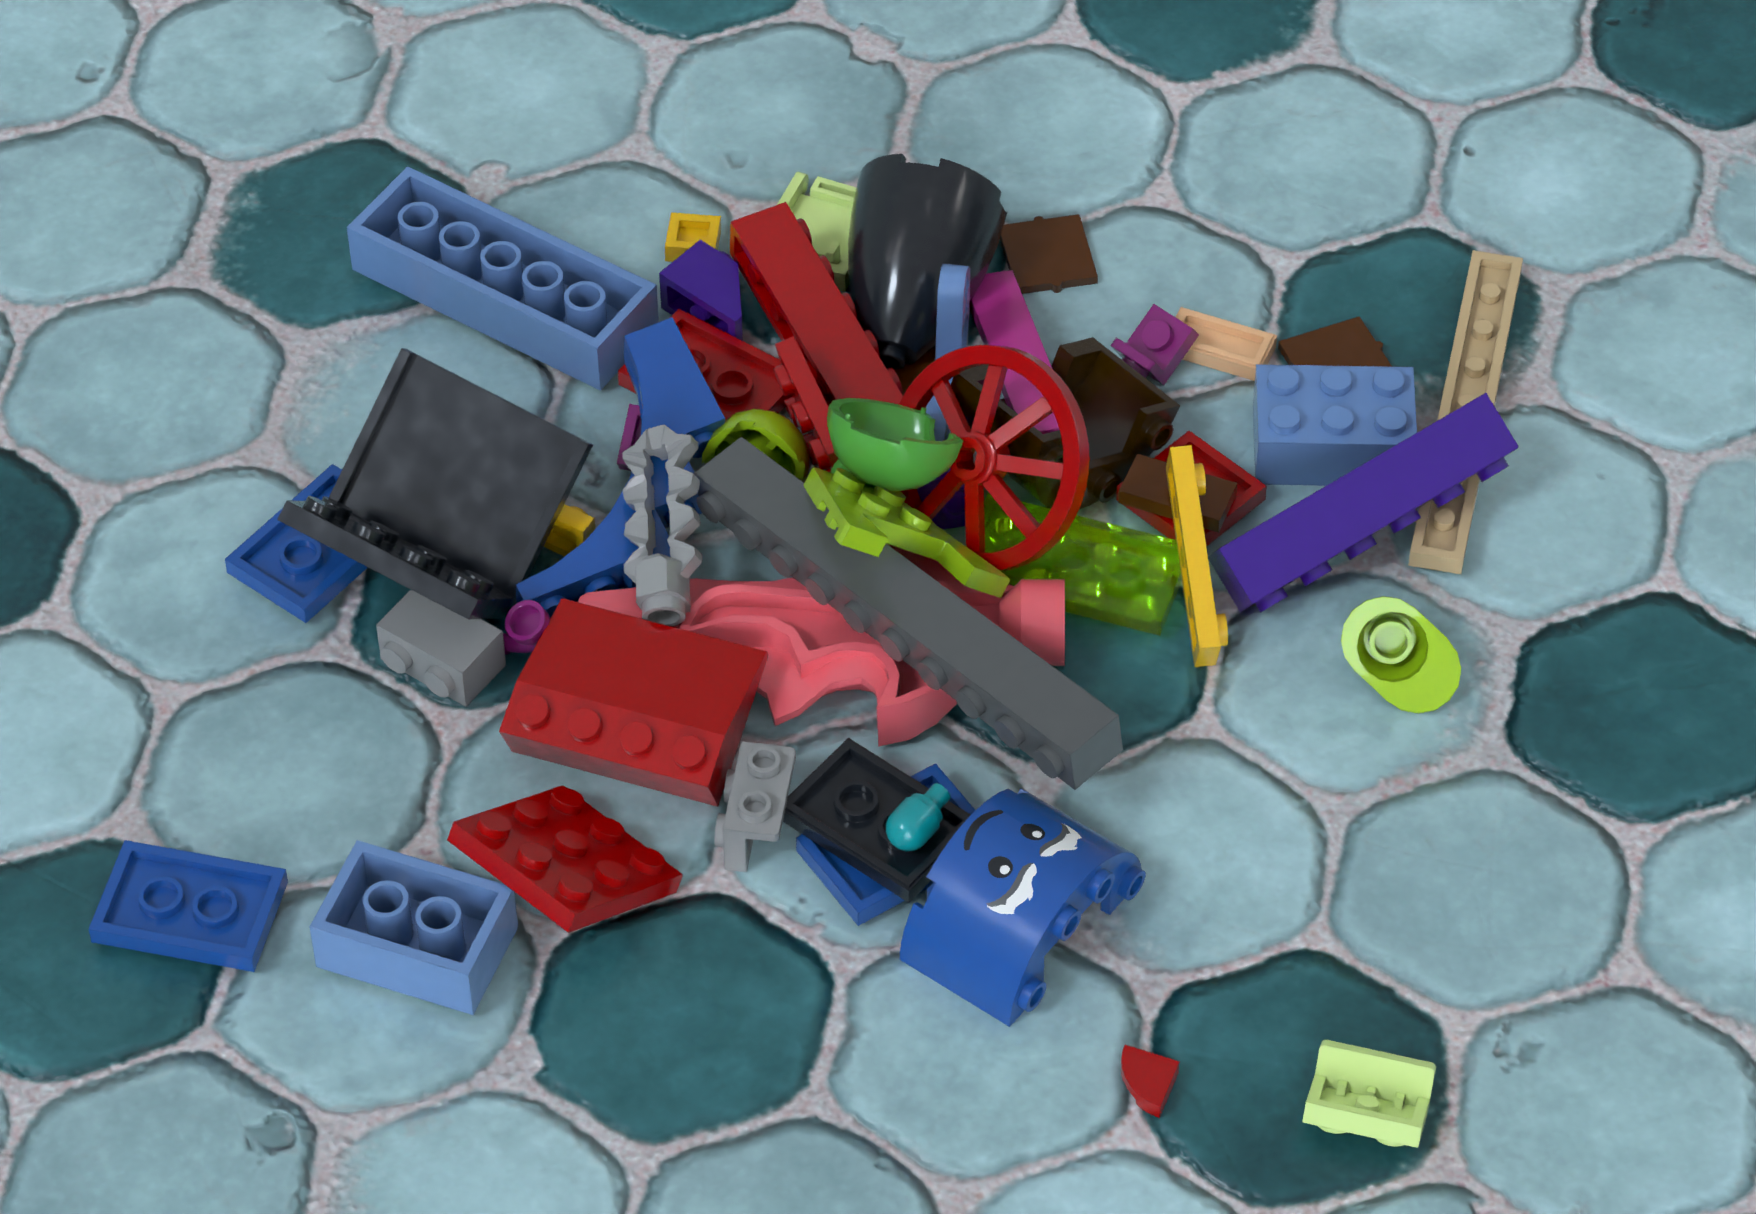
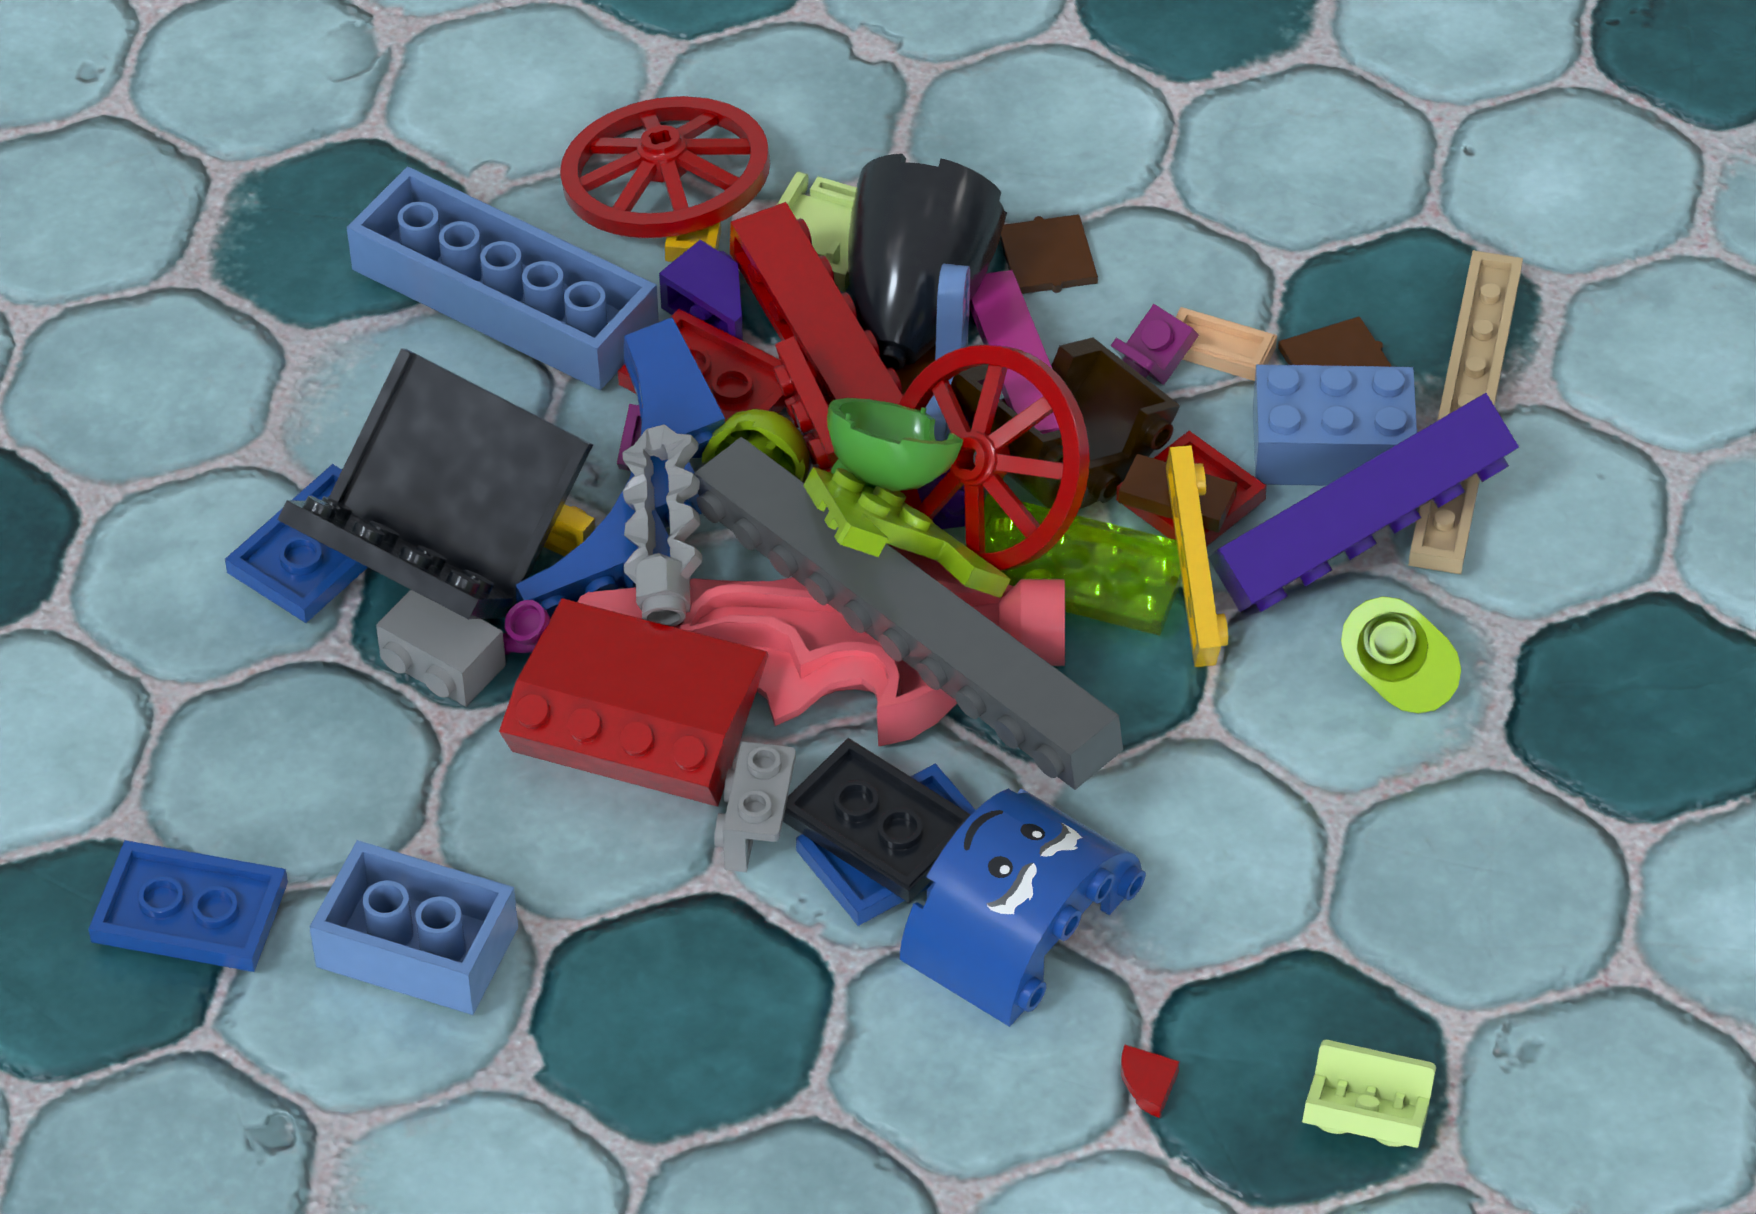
(565, 858): red plate -> none
(665, 156): none -> red wheel
(917, 818): teal cylinder -> none

